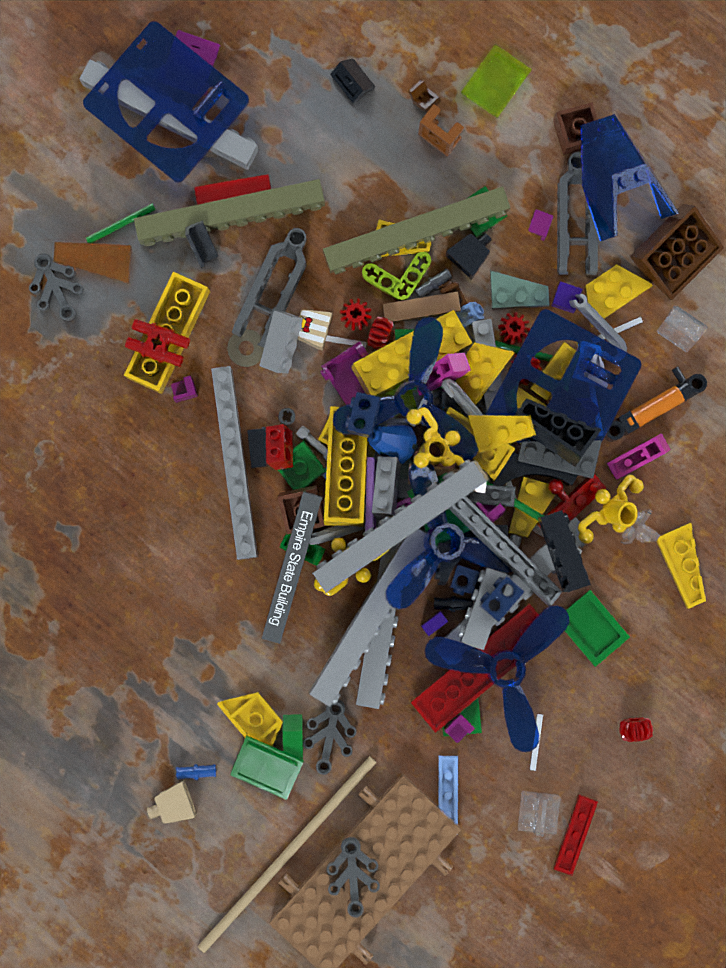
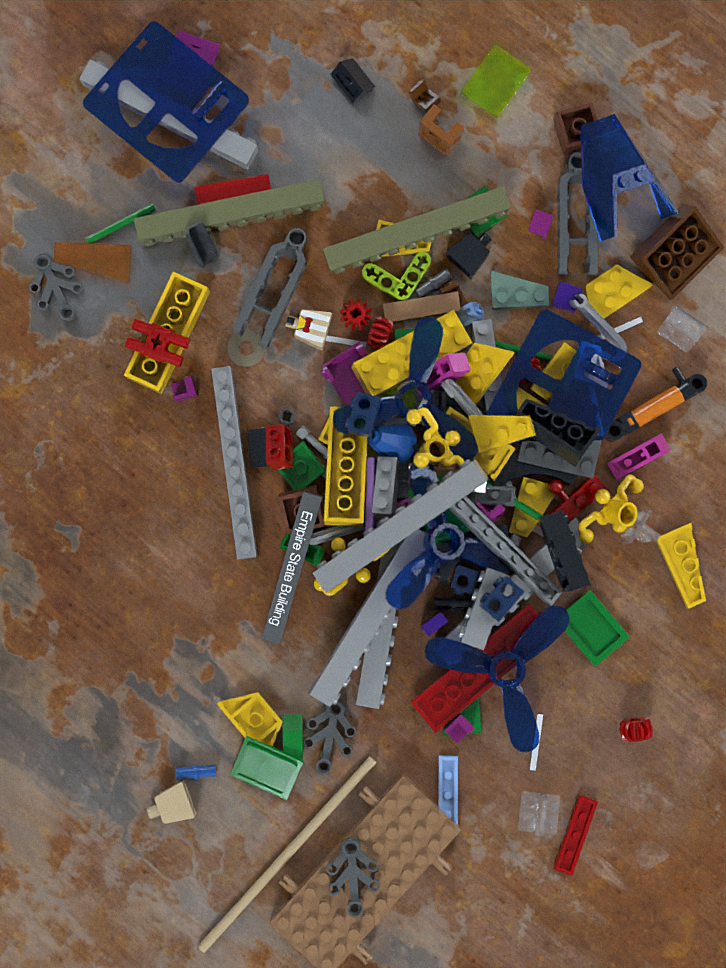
(281, 342): light grey brick -> none
(508, 331): red gear -> none

